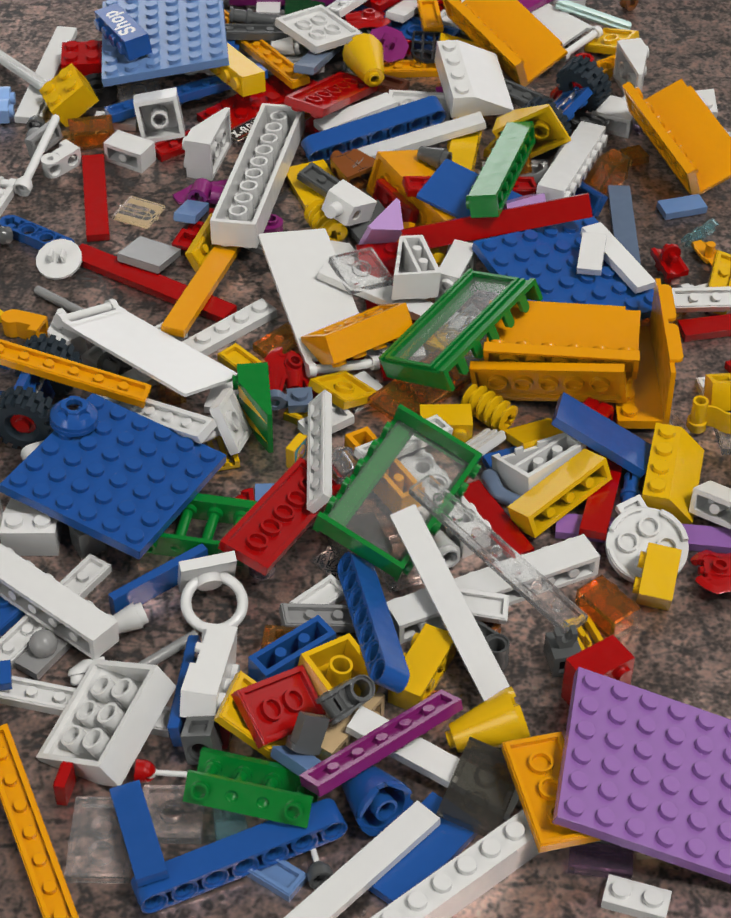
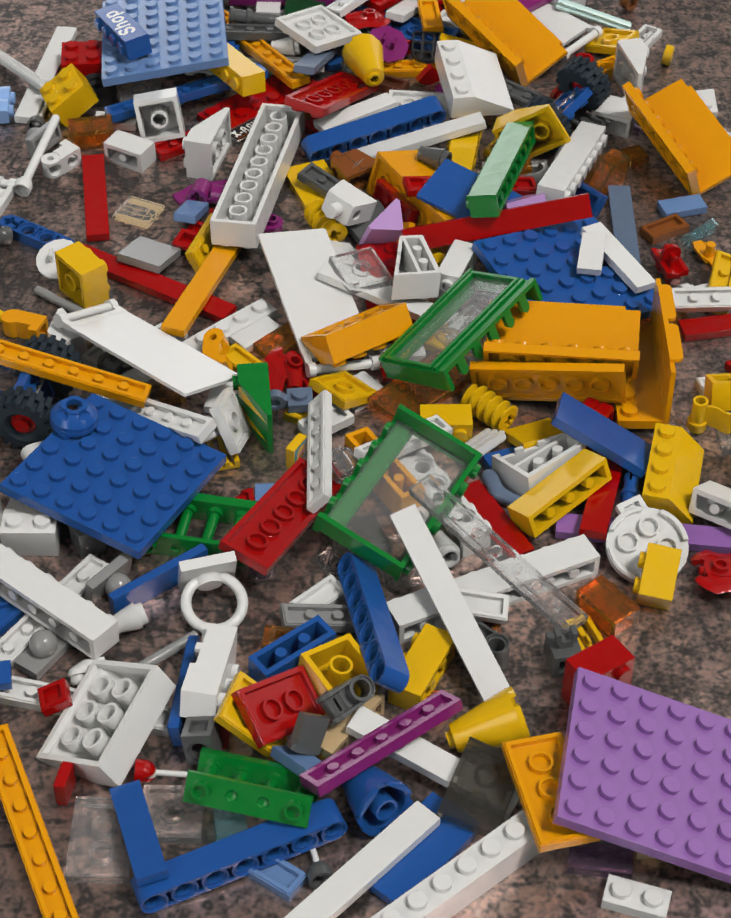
(54, 697): none -> red tile
(82, 275): none -> yellow brick
(109, 578): none -> light grey tile
(216, 346): none -> light orange leg
(253, 333): none -> white tile
(334, 64): none -> blue tile
(428, 75): none -> red tile
(652, 36): none -> white tile
(664, 229): none -> dark orange tile
(668, 55): none -> yellow tile

